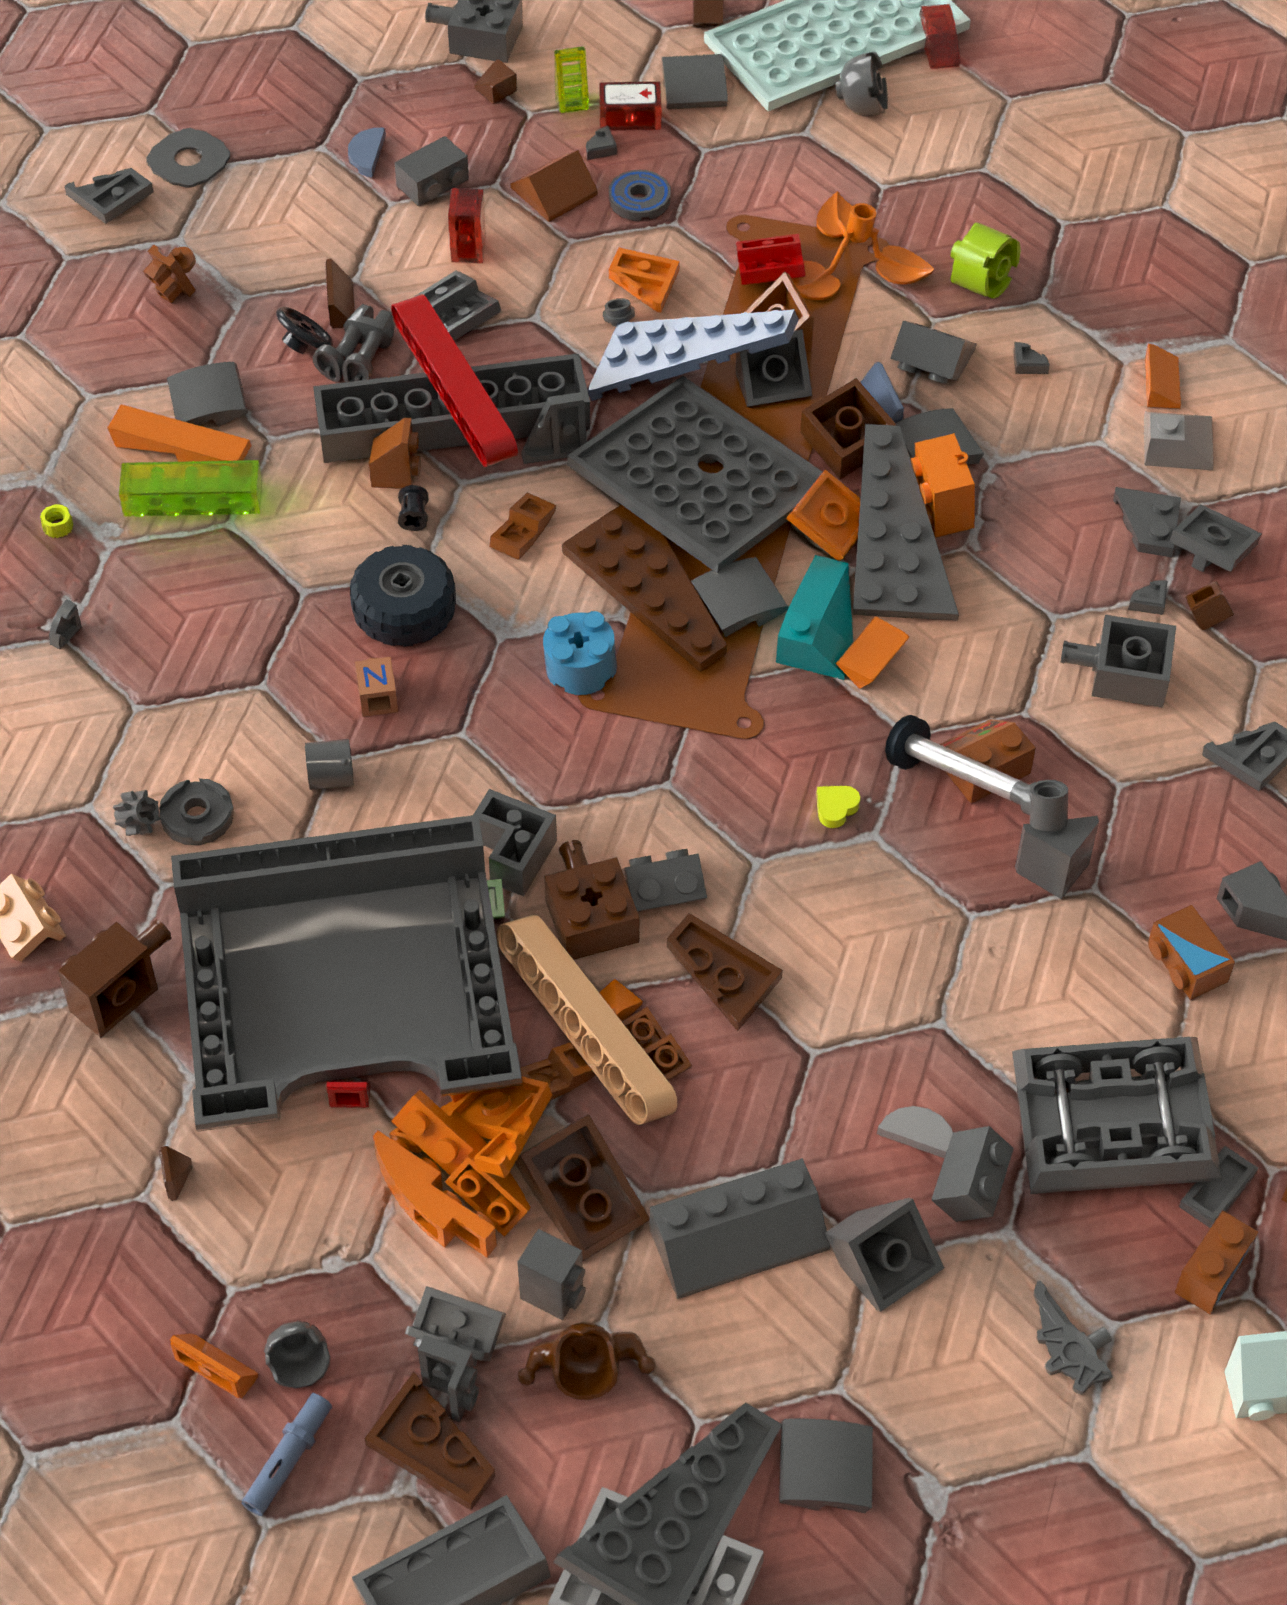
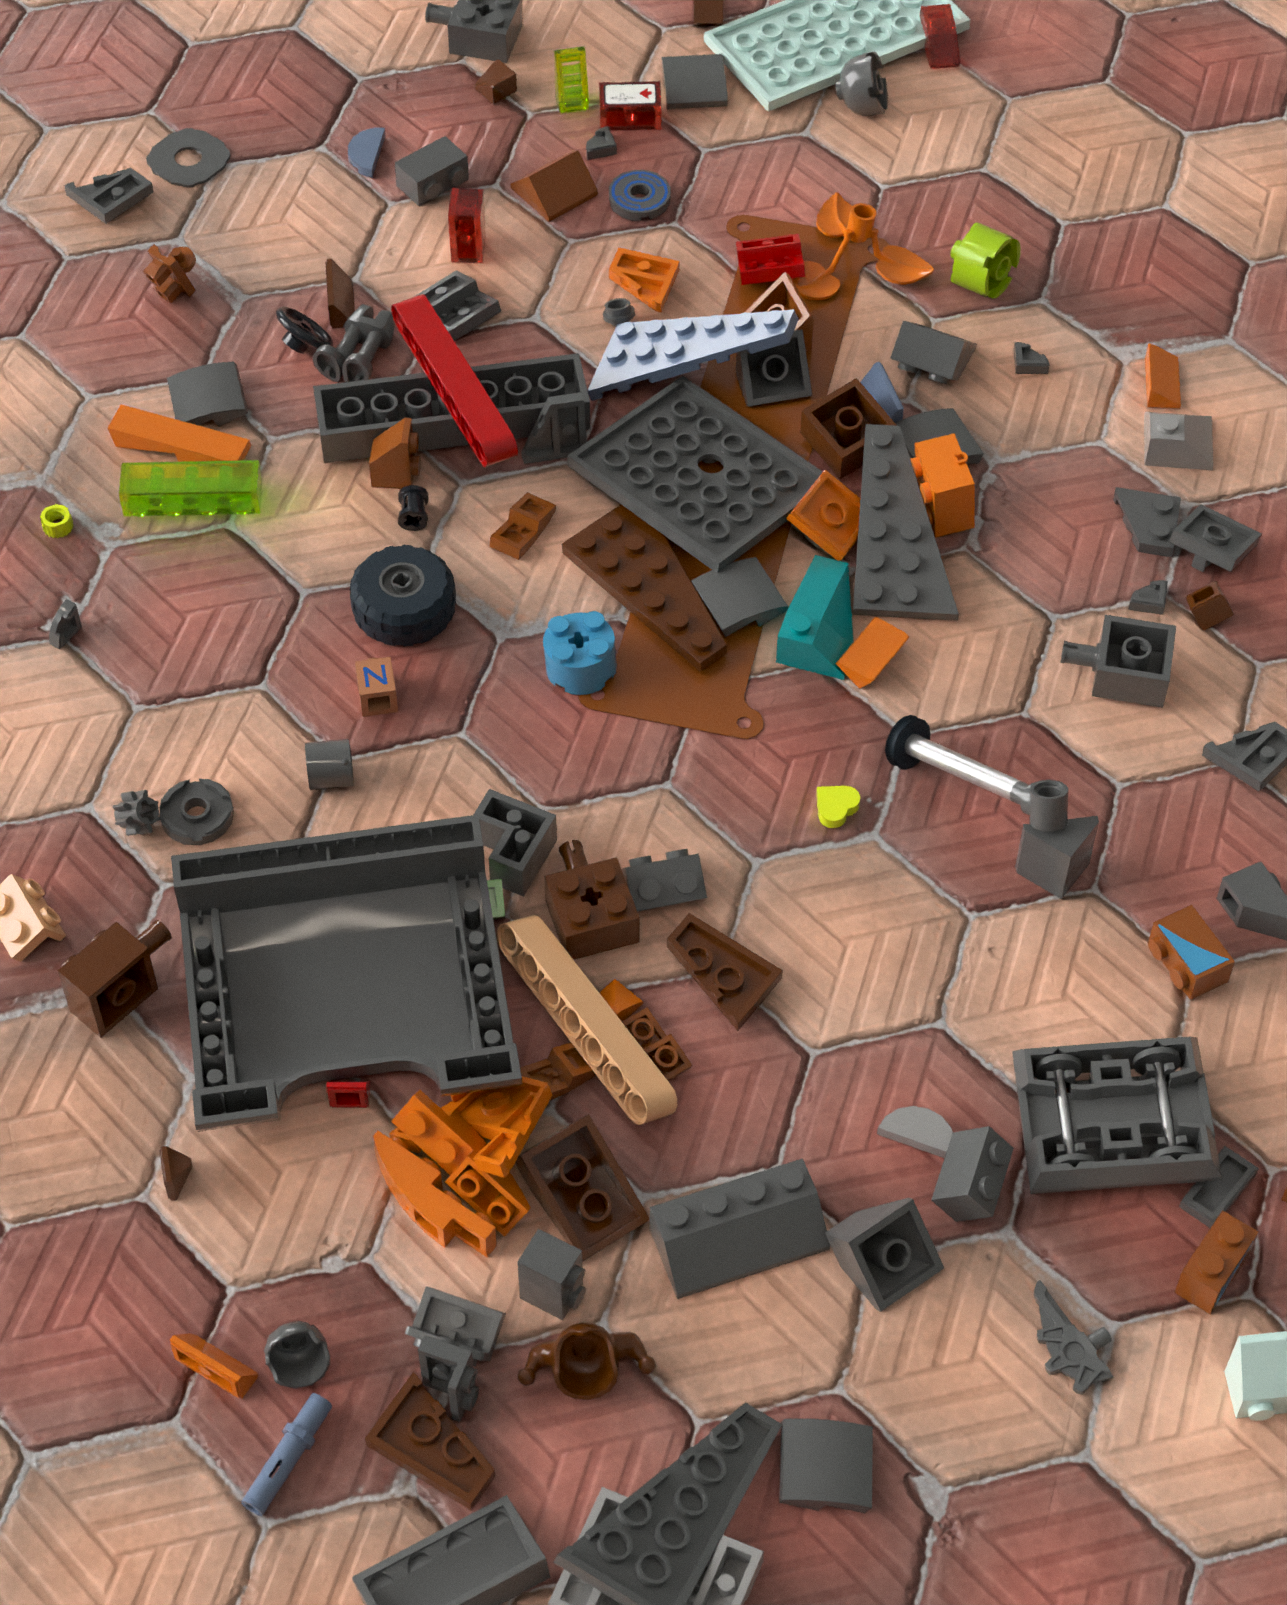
(996, 745): dark orange slope -> none

